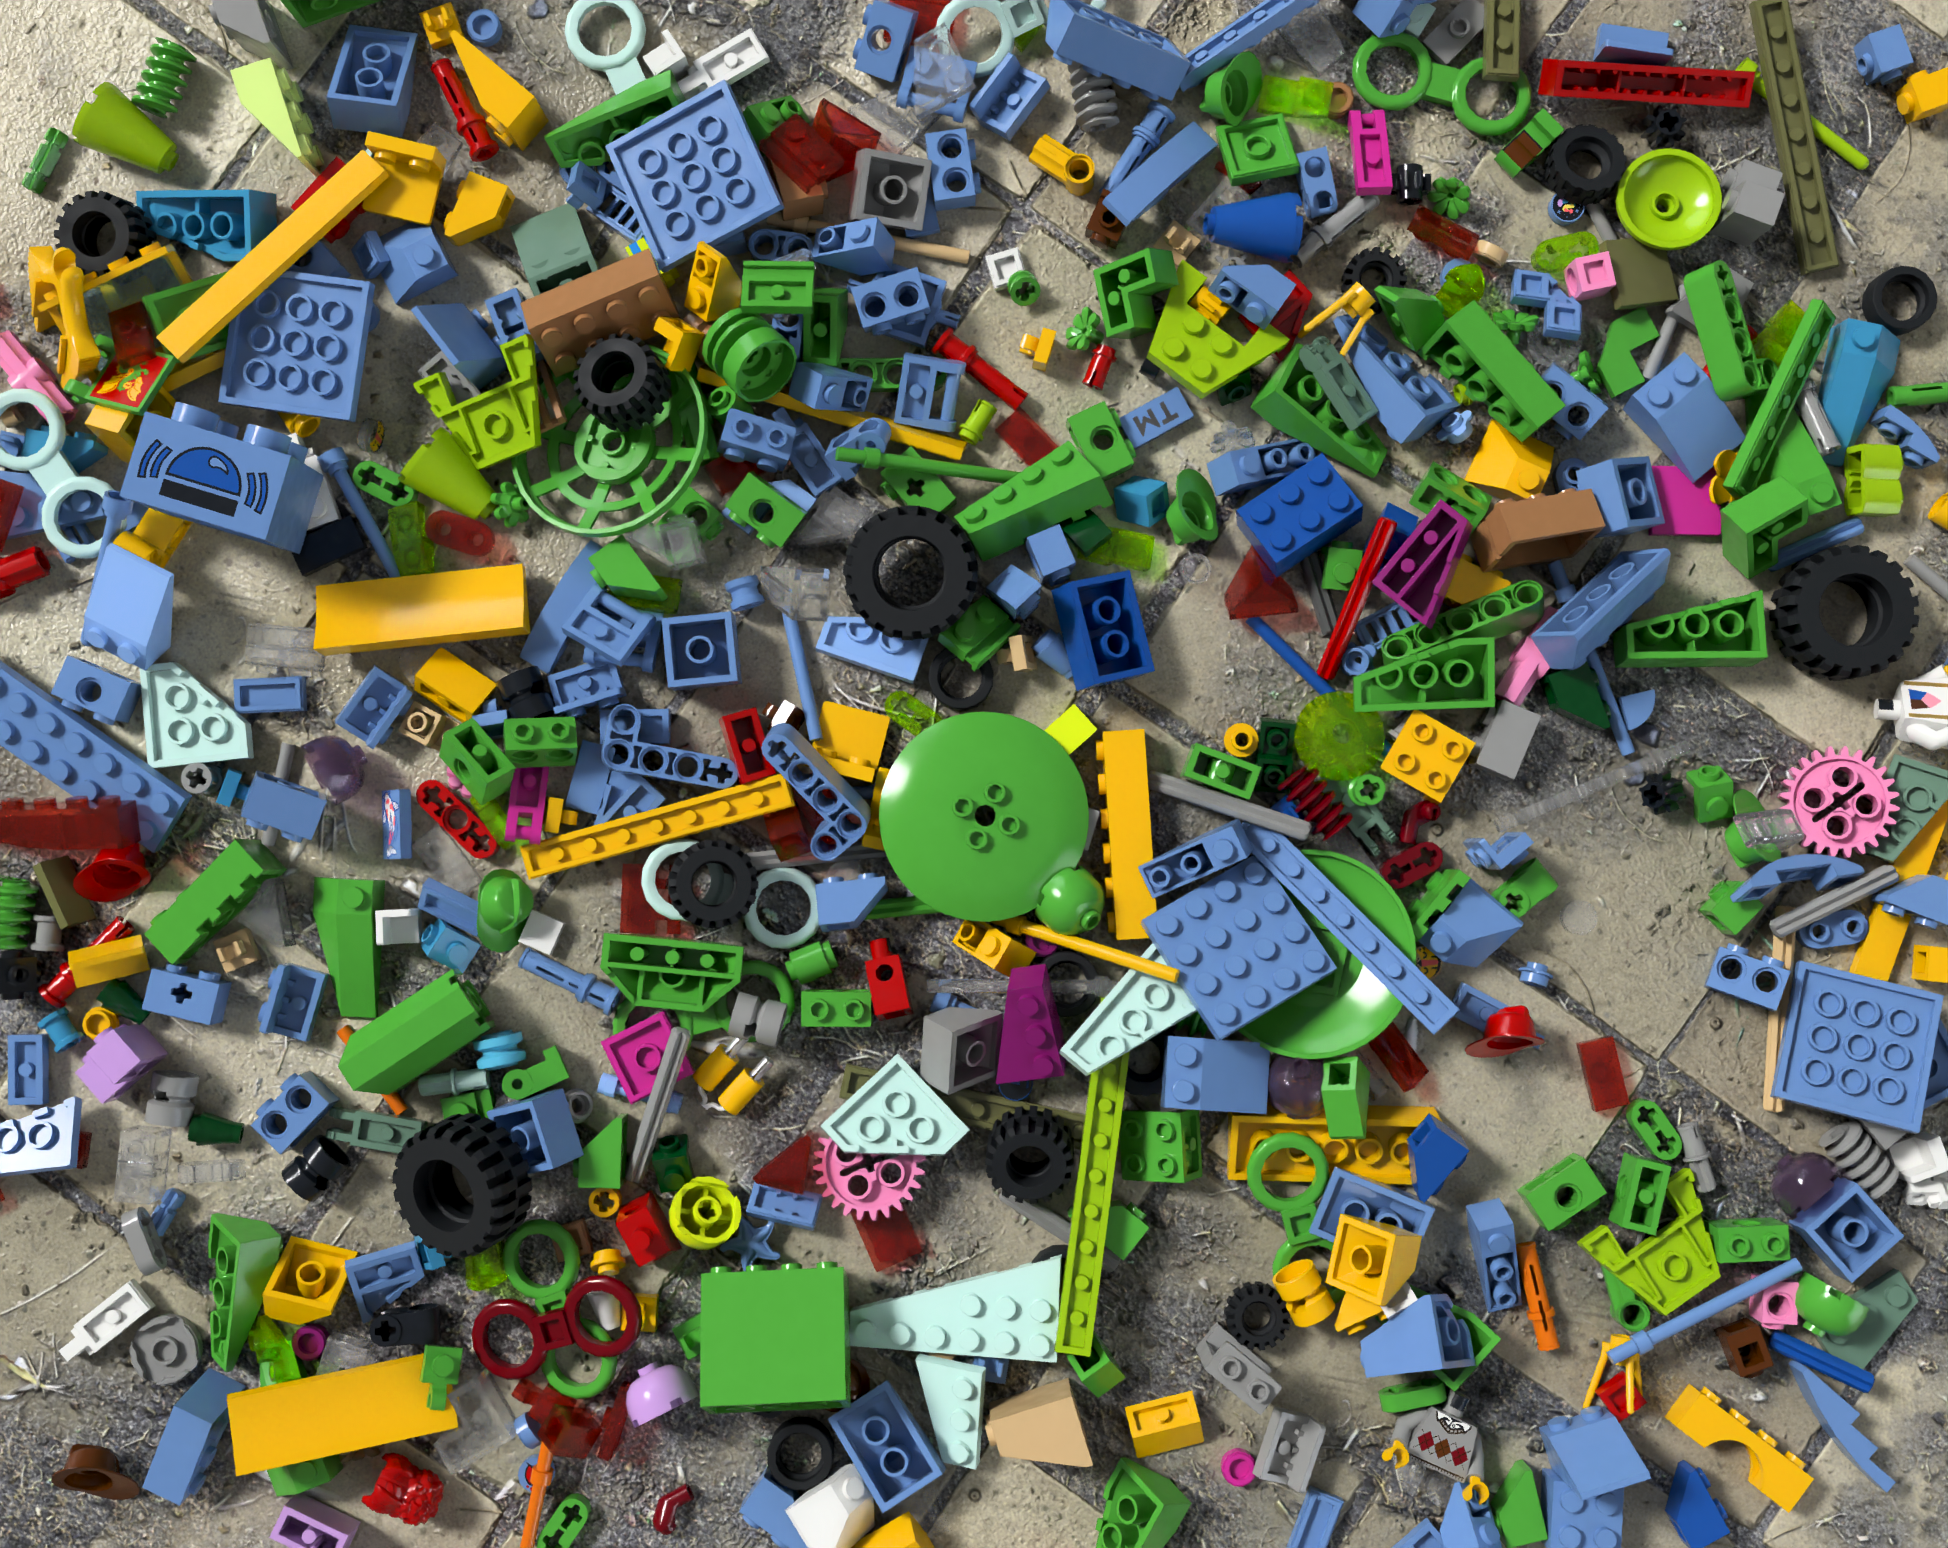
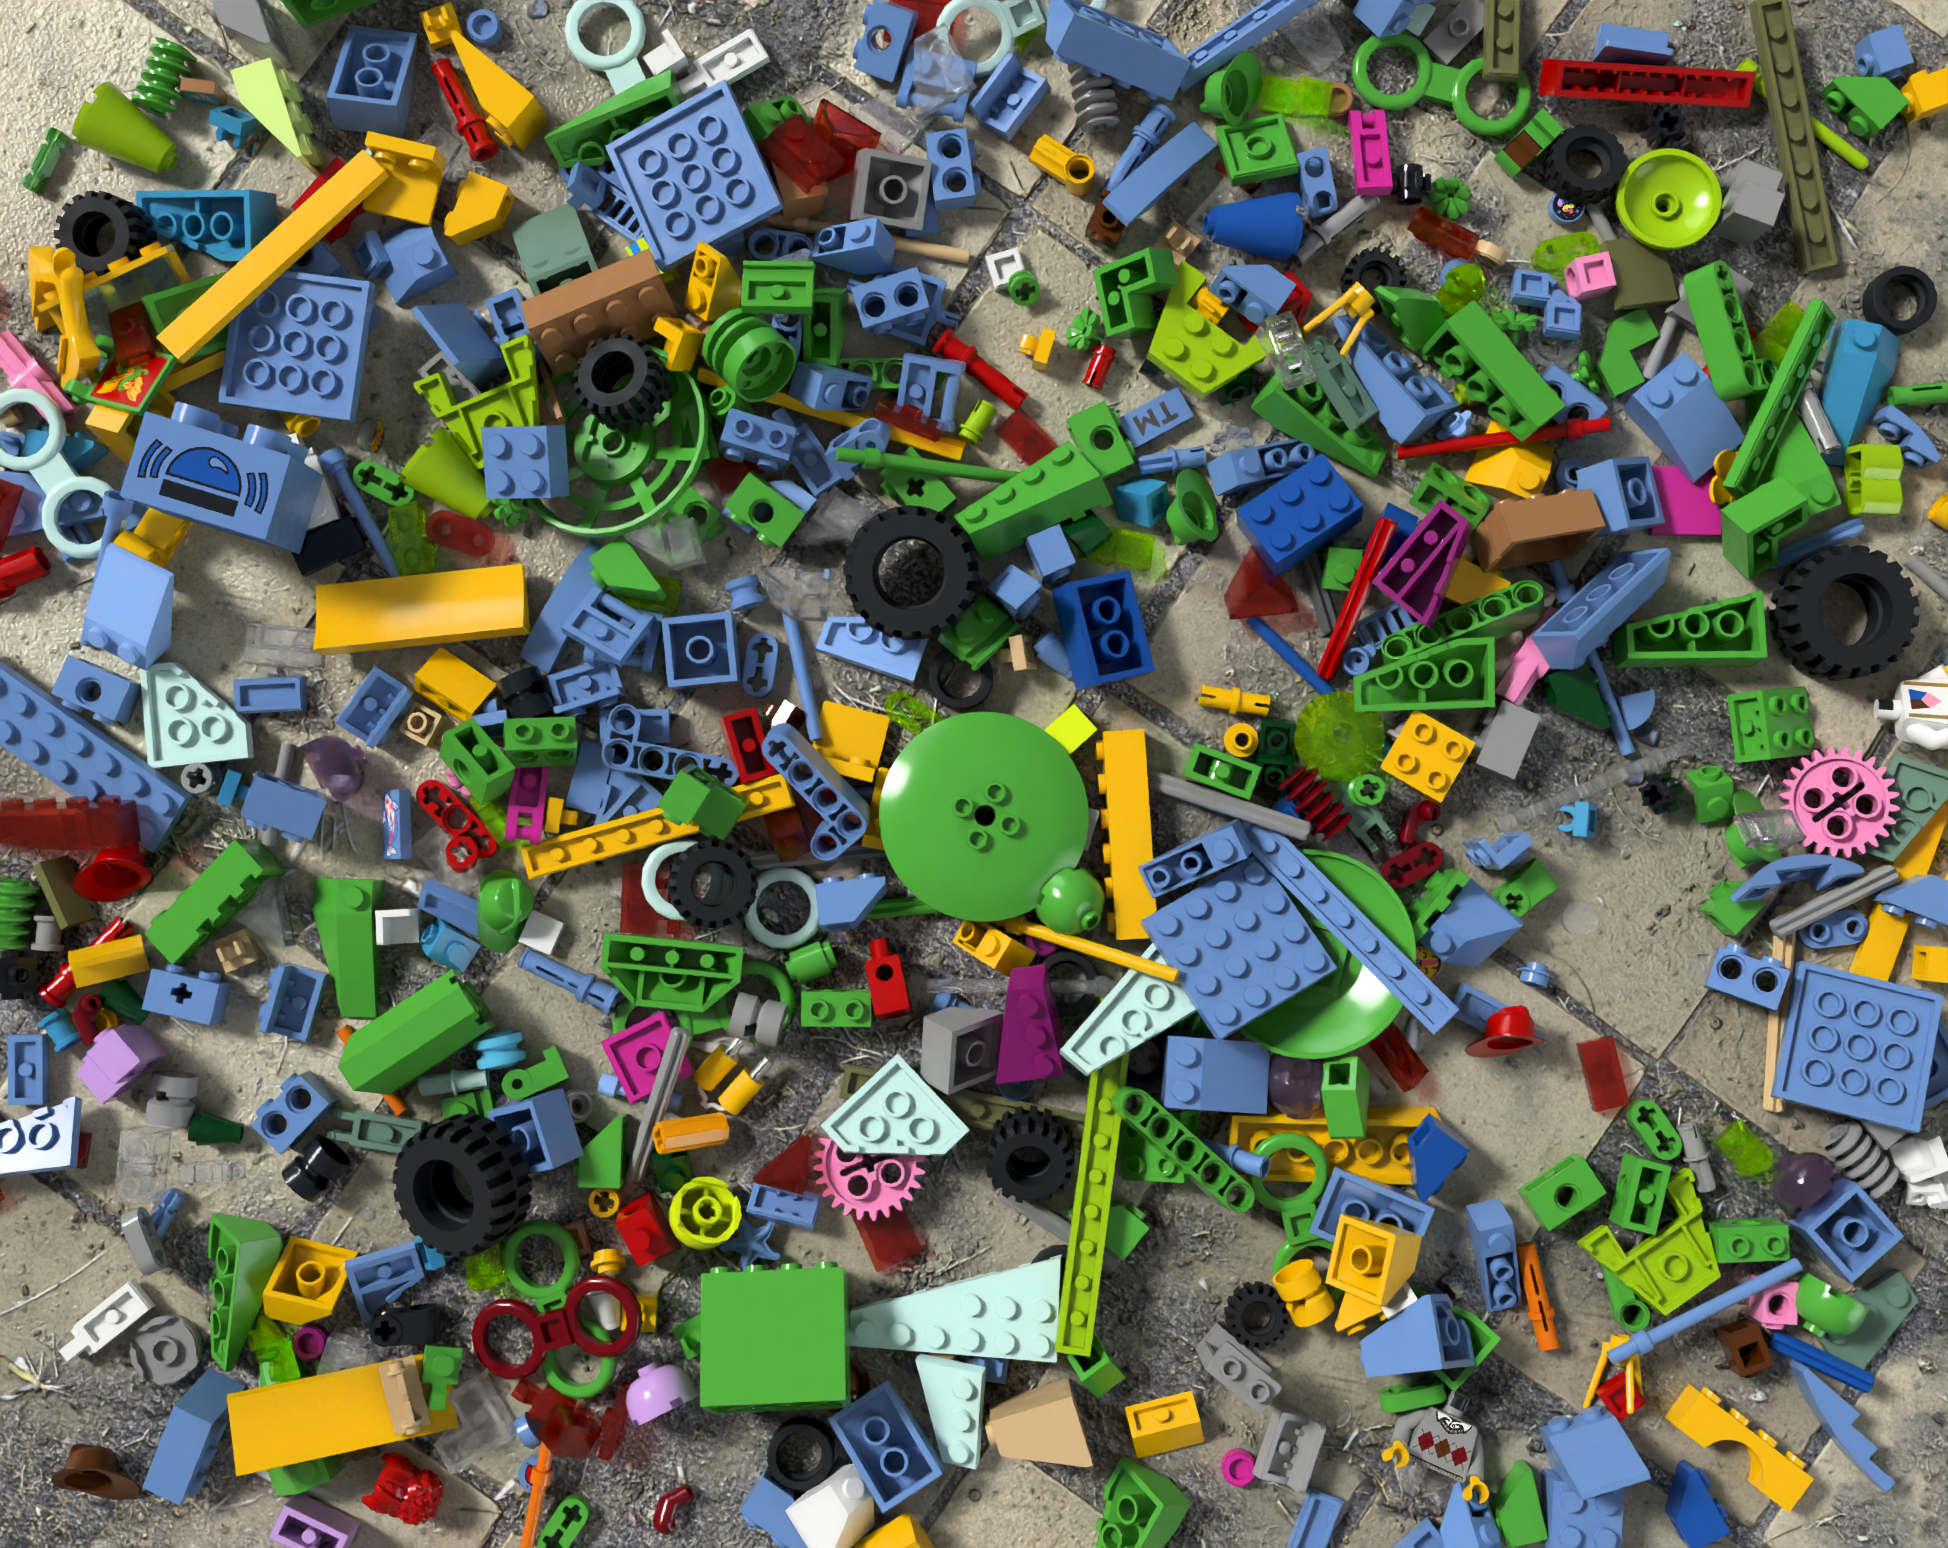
(86, 1016): none -> dark red arm
(203, 91): none -> medium nougat tile
(232, 120): none -> dark azure tile
(404, 1395): none -> tan hinge
(454, 847): none -> red bush
(525, 462): none -> medium blue brick
(691, 1133): none -> light orange axle
(702, 799): none -> bright green brick
(752, 664): none -> medium blue beam
(909, 419): none -> clear red plate
(1172, 460): none -> medium blue axle
(1195, 1159): none -> bright green beam
(1234, 700): none -> yellow pin
(1240, 1159): none -> medium blue pin
(1283, 329): none -> clear slope
(1571, 429): none -> red bar
(1583, 821): none -> dark azure tile
(1743, 1149): none -> clear neon green tile
(1770, 724): none -> bright green bracket
(1864, 102): none -> bright green slope

